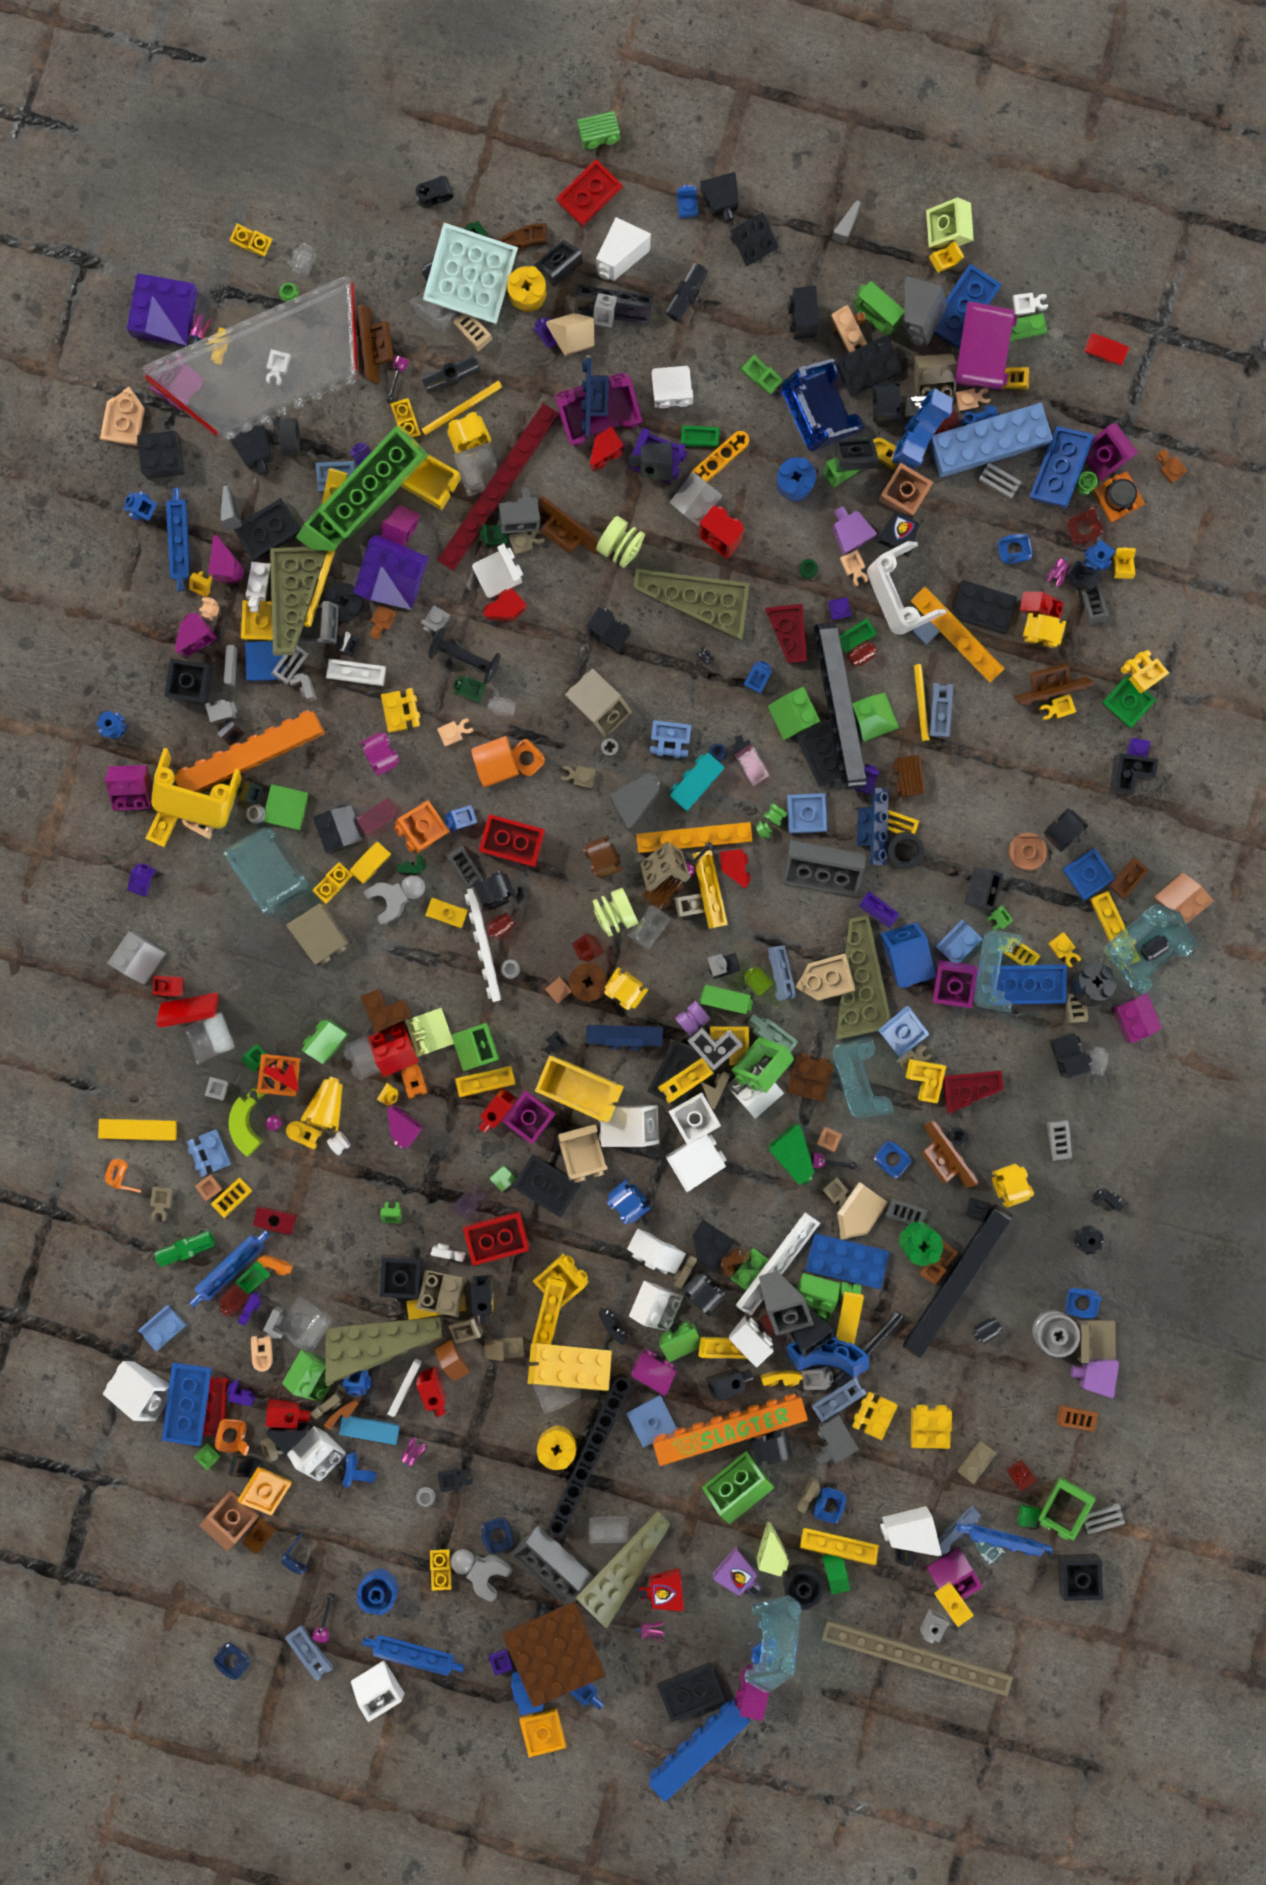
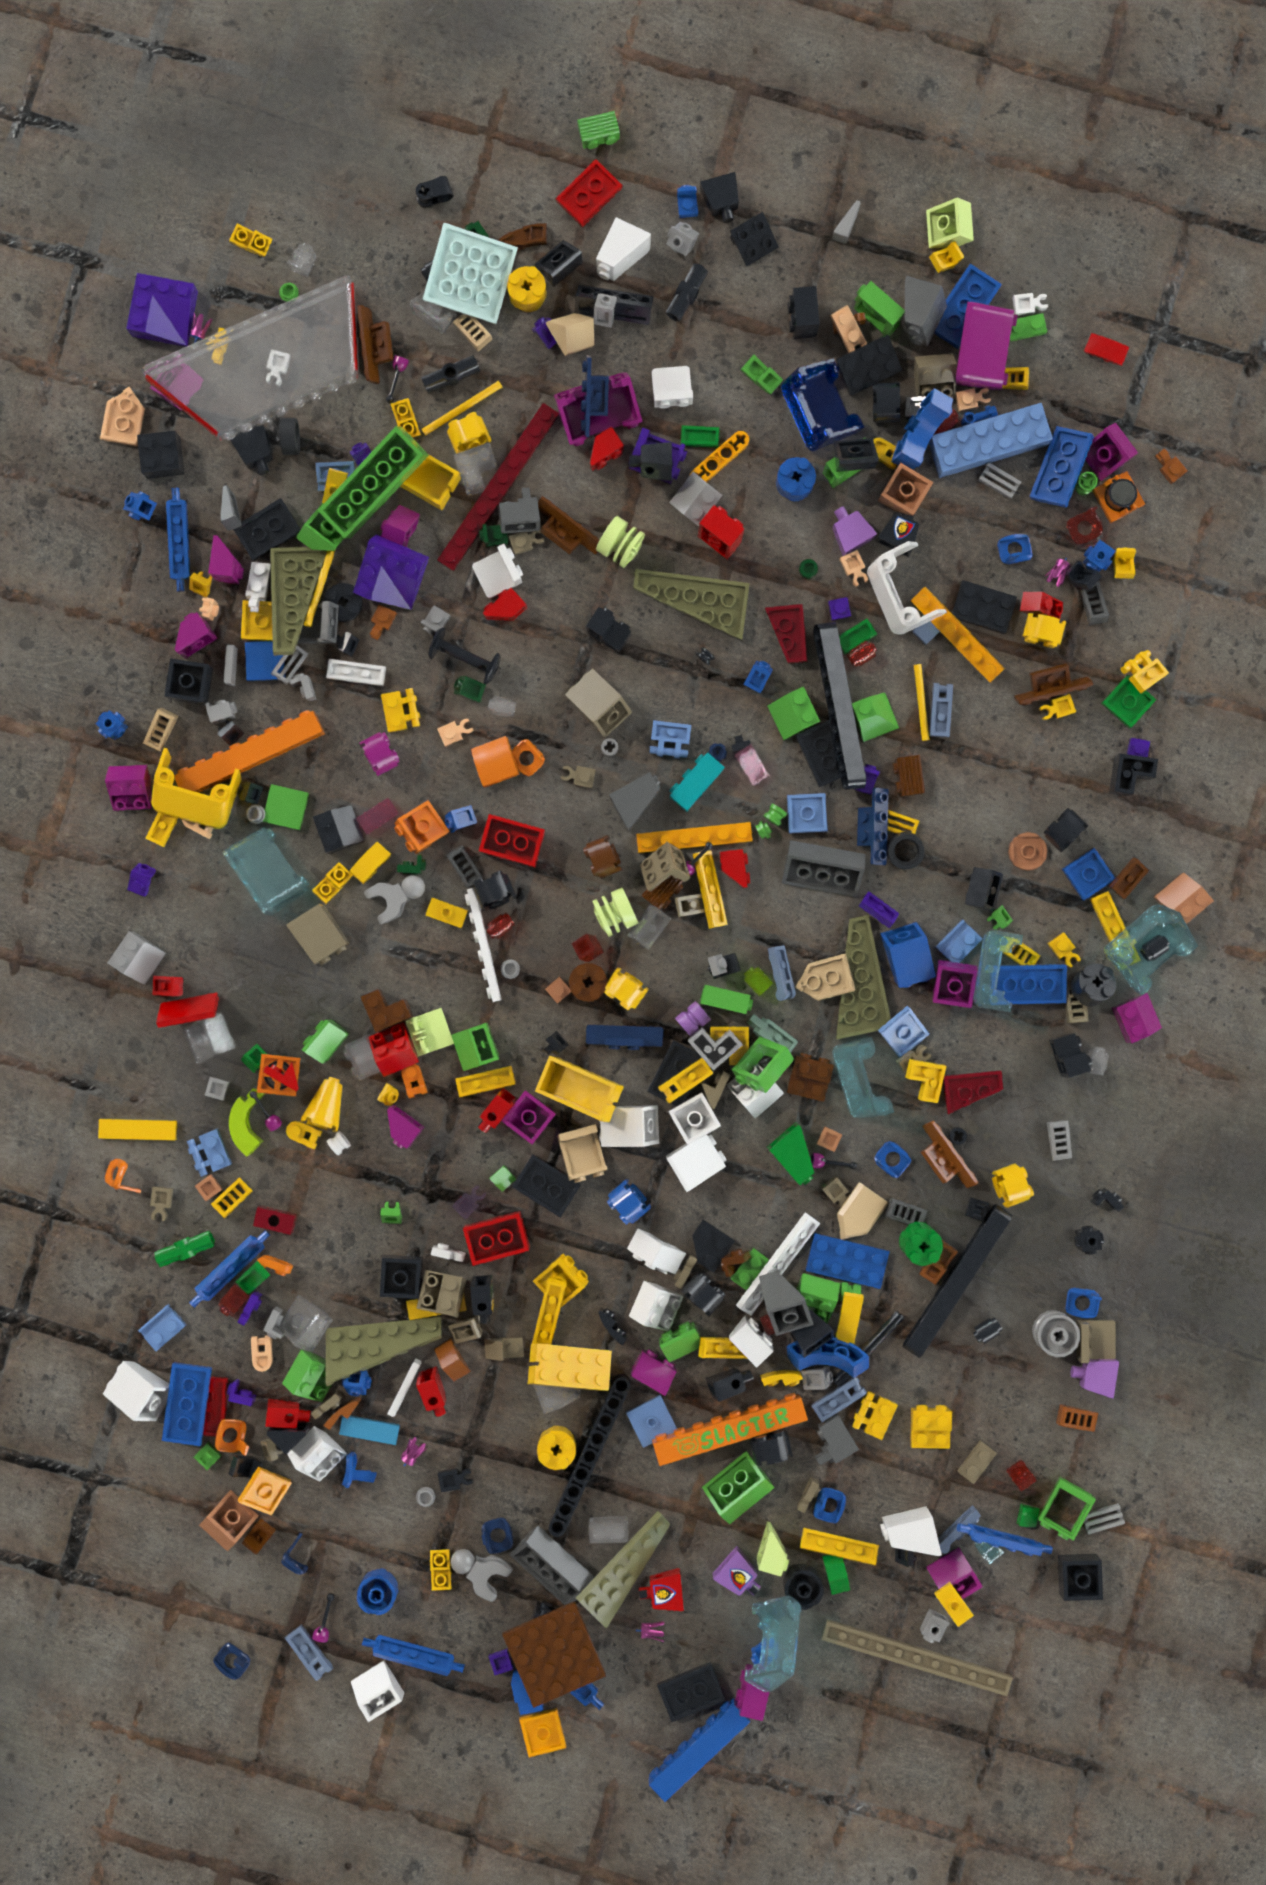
(154, 726): none -> tan slope
(682, 238): none -> light grey brick

